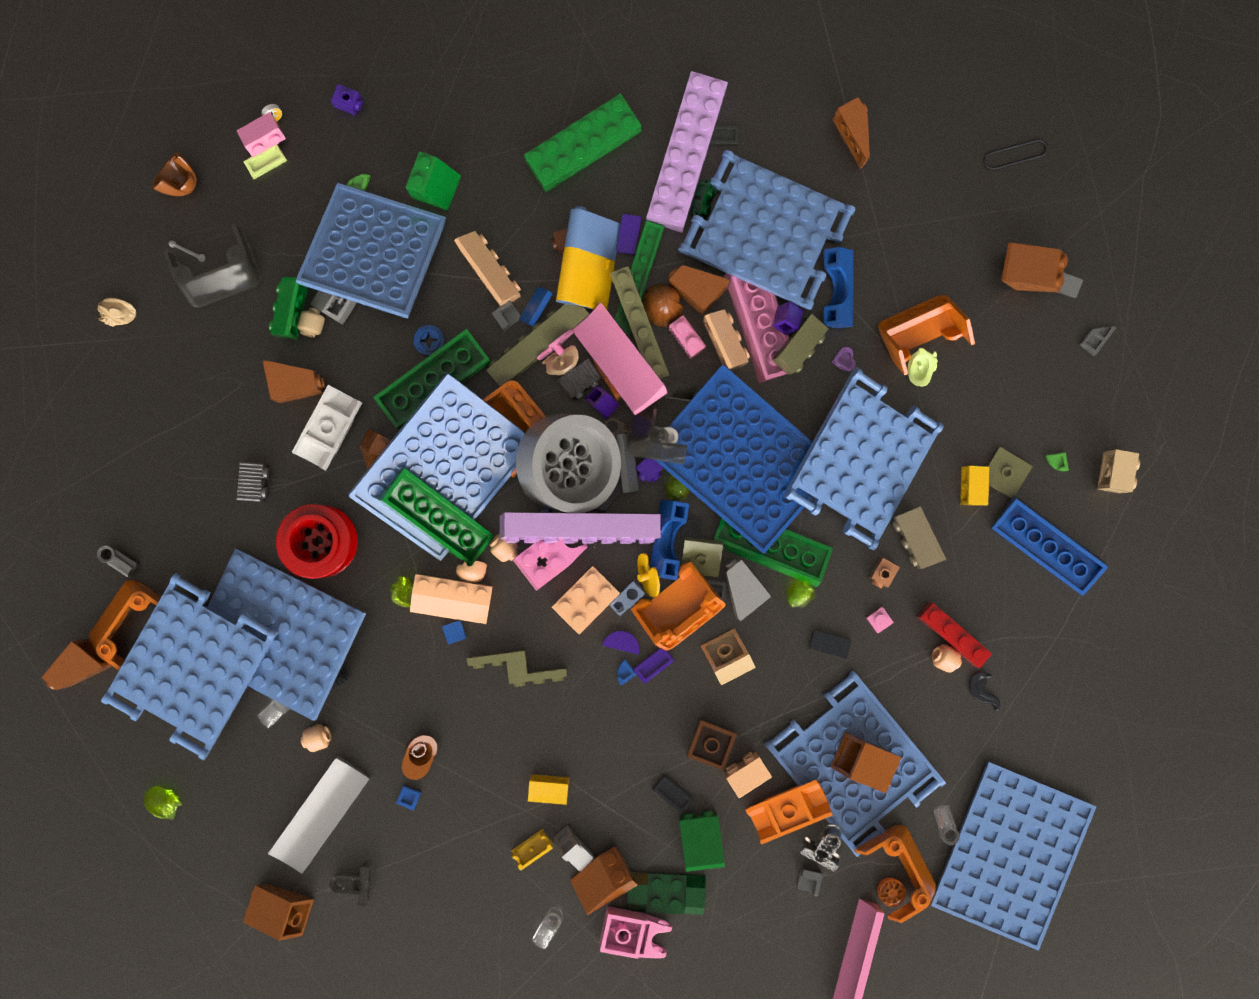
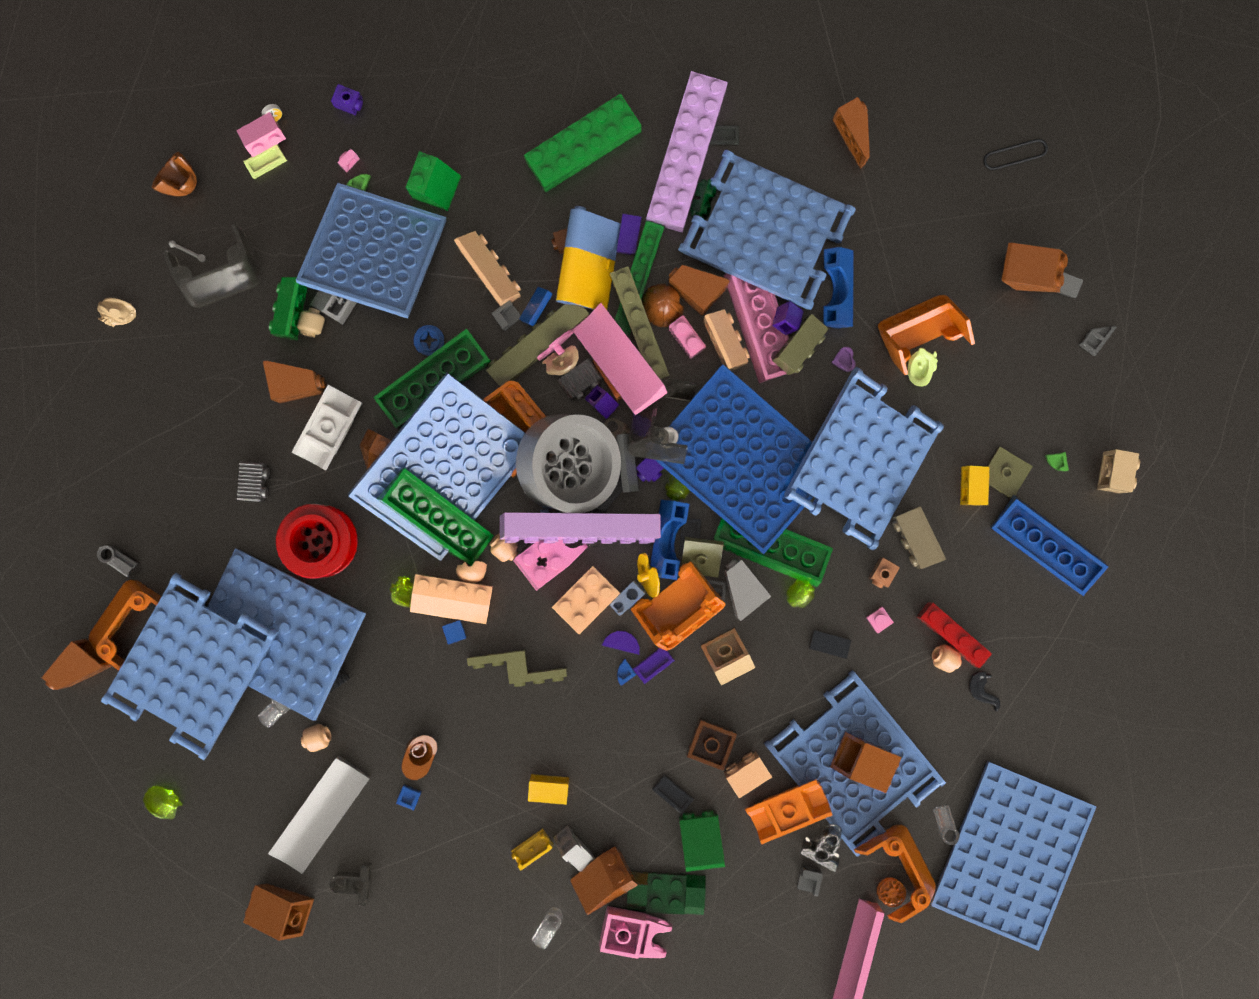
(348, 160): none -> bright pink plate

